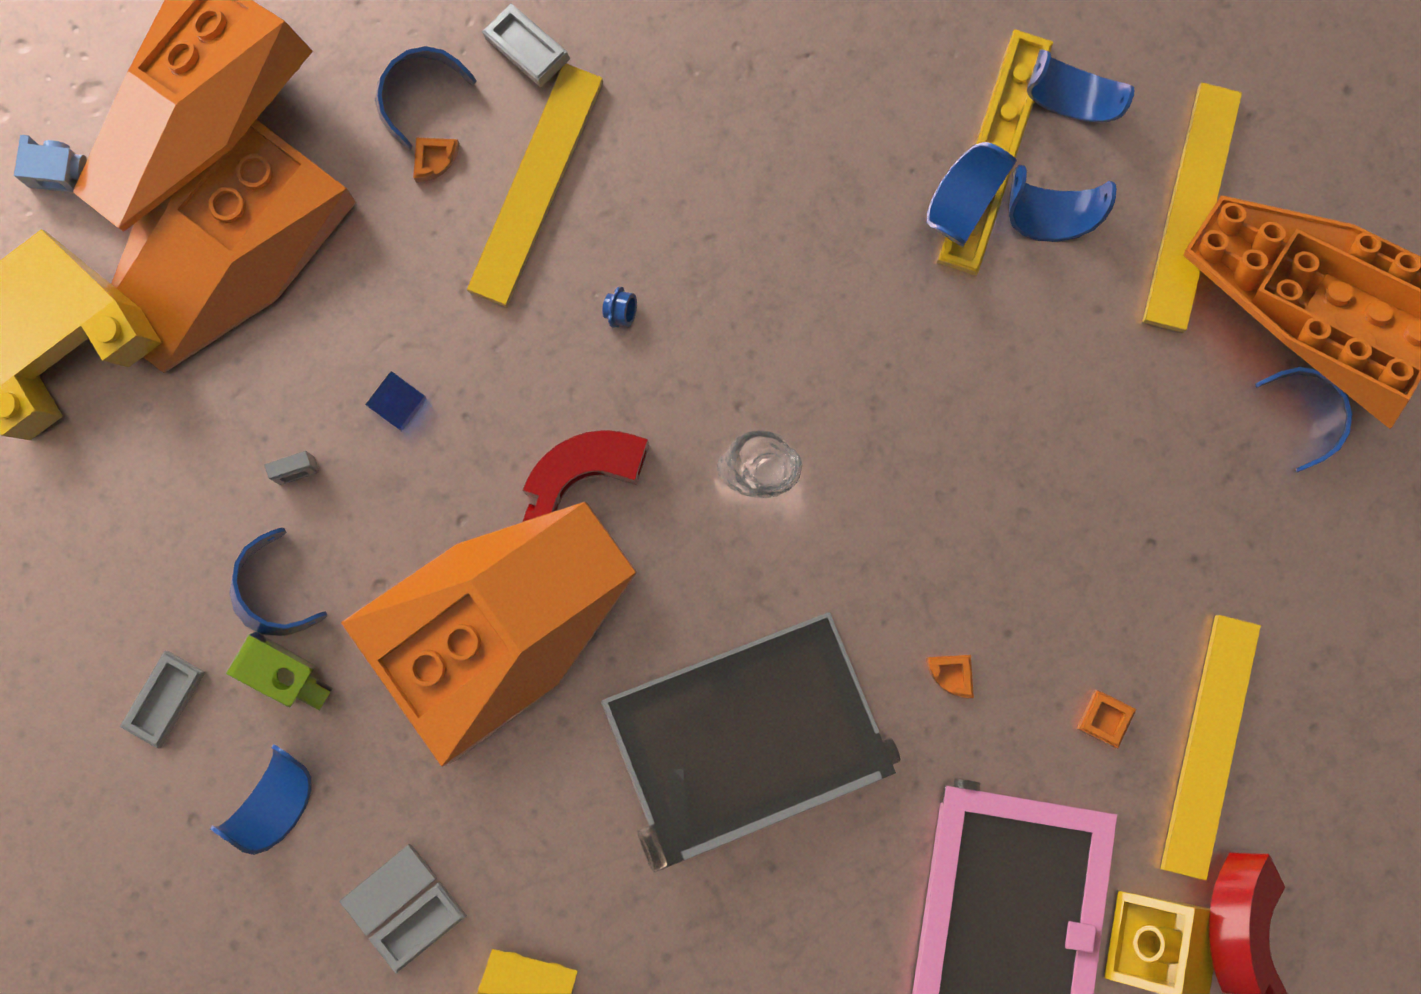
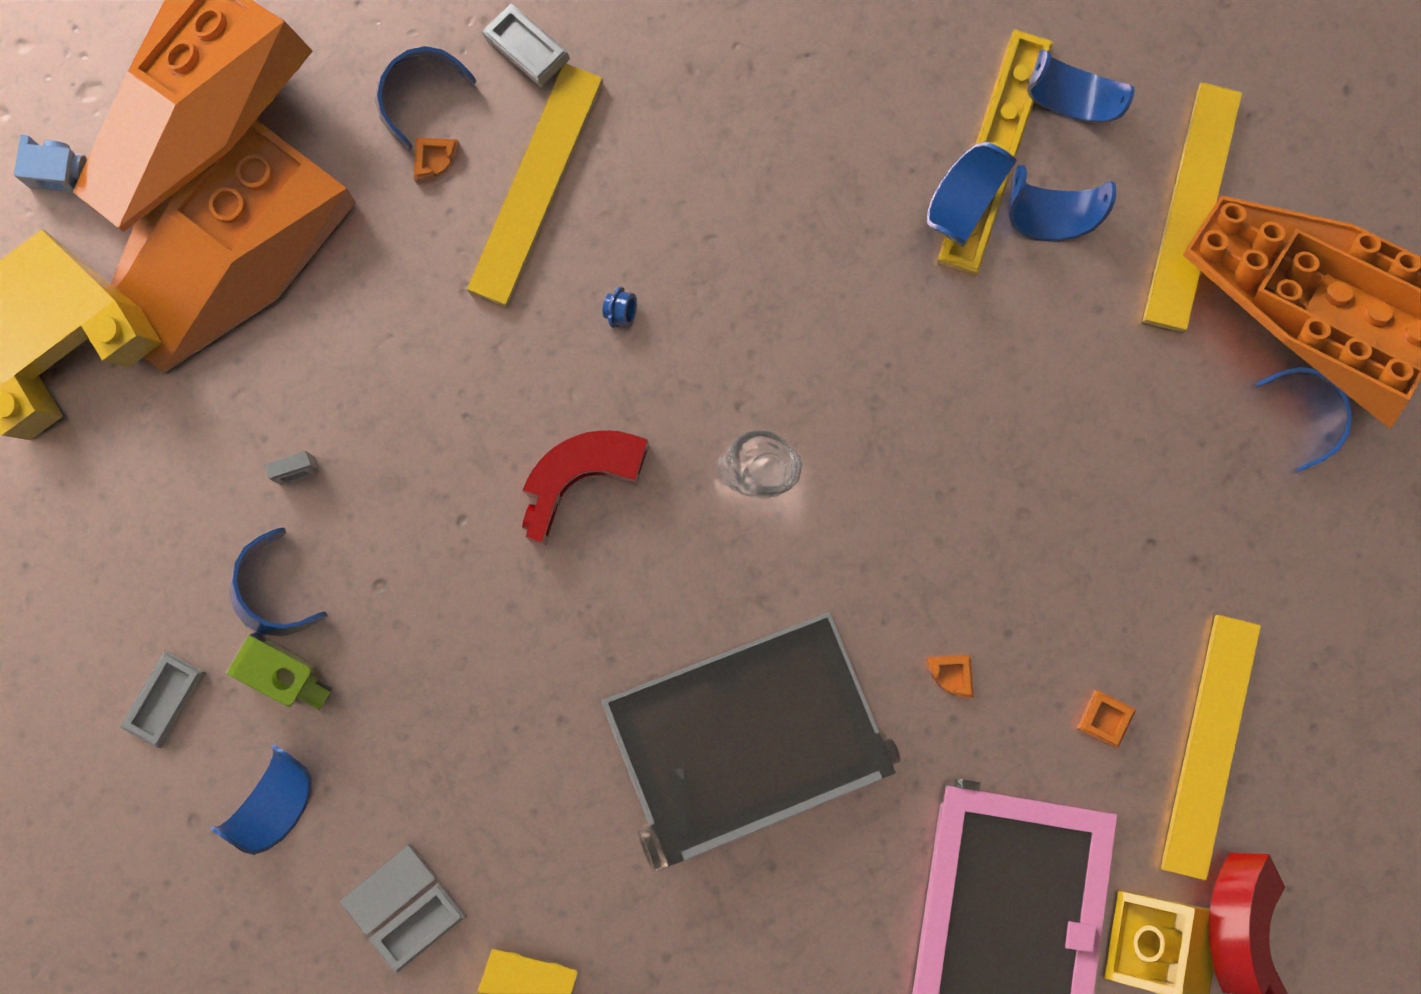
(396, 401): clear blue tile -> none
(491, 624): orange wedge -> none

